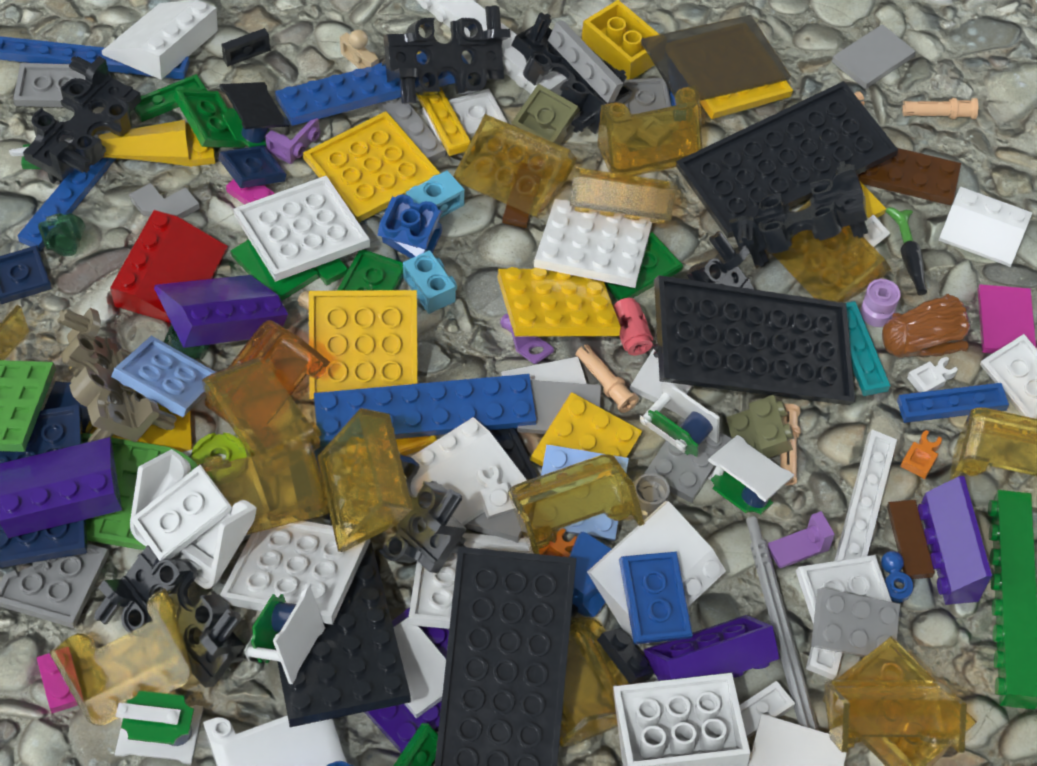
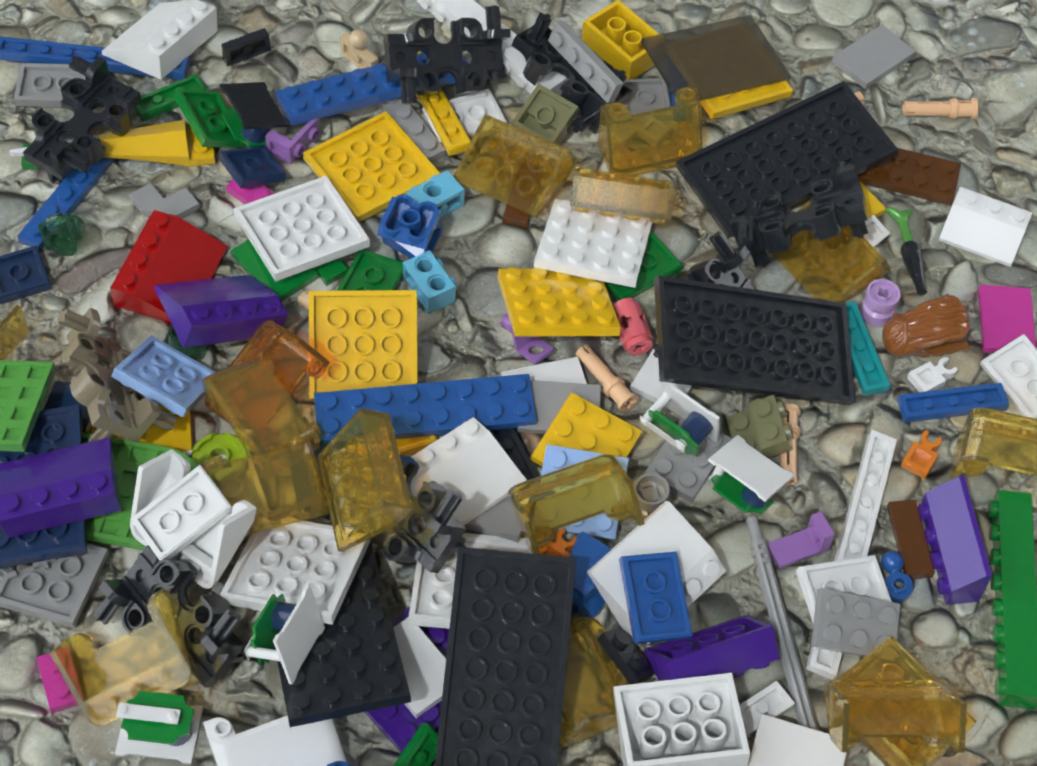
(494, 495): white plate -> none

